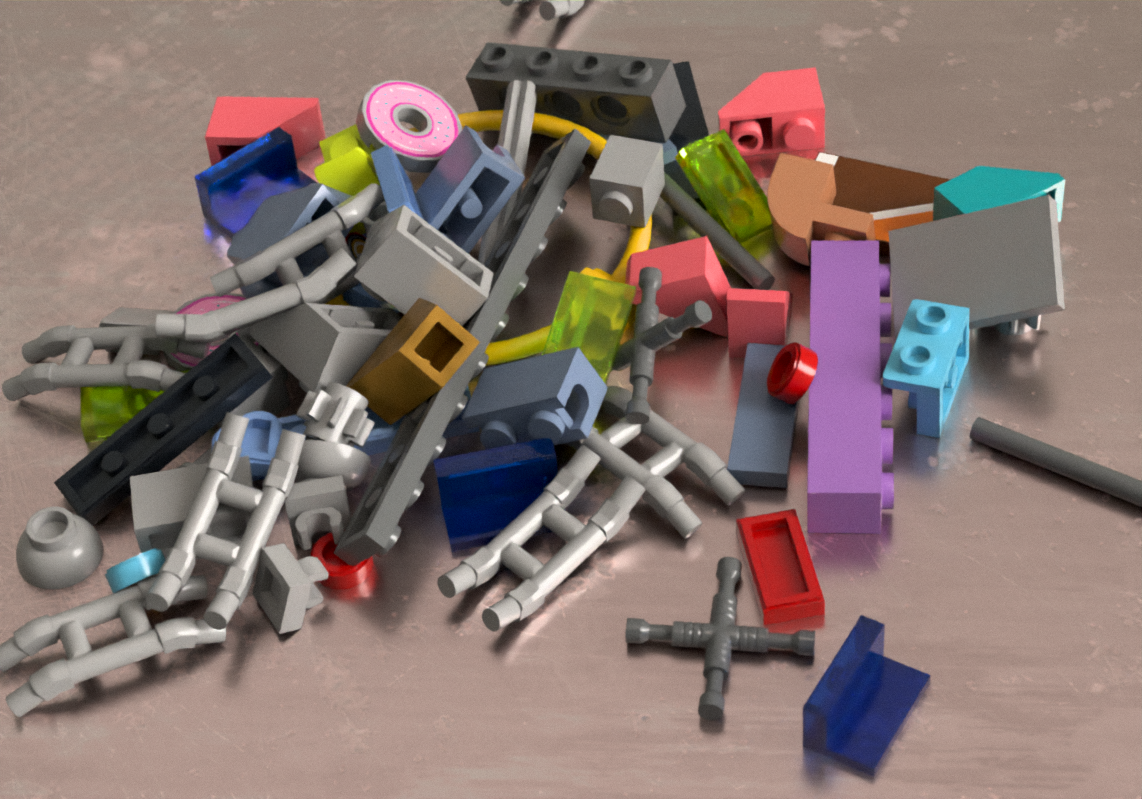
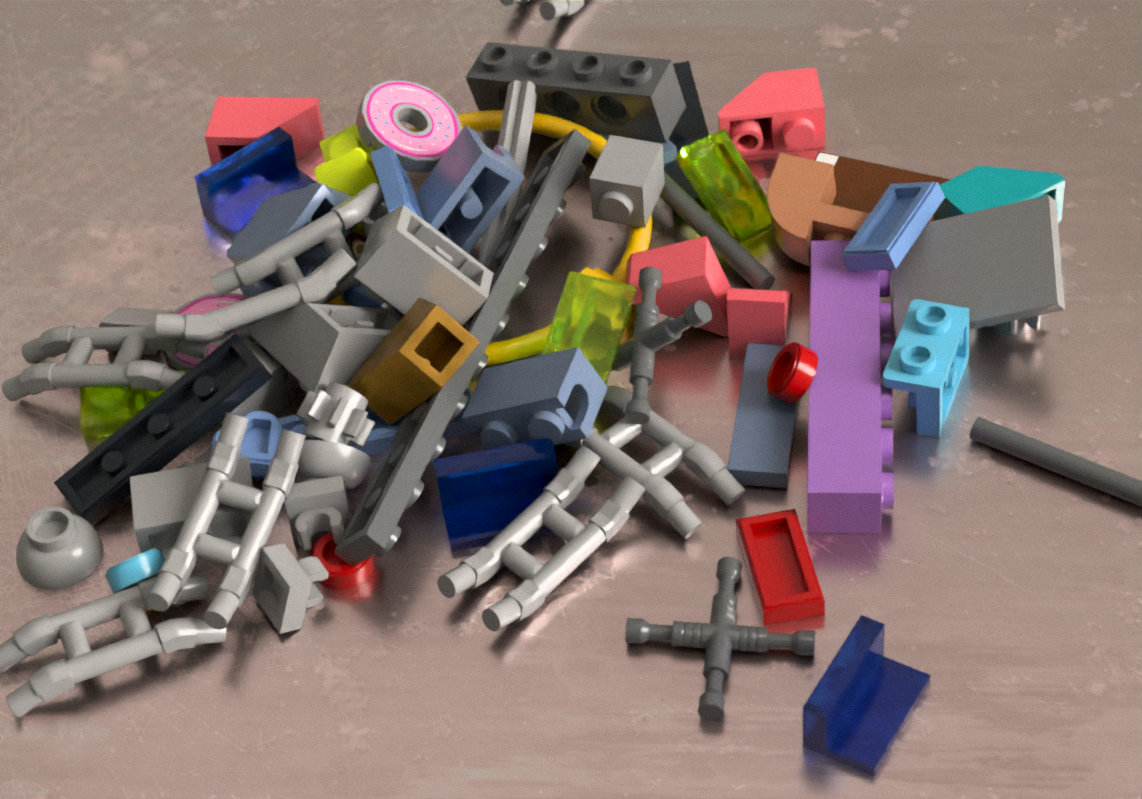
(893, 226): none -> medium blue tile

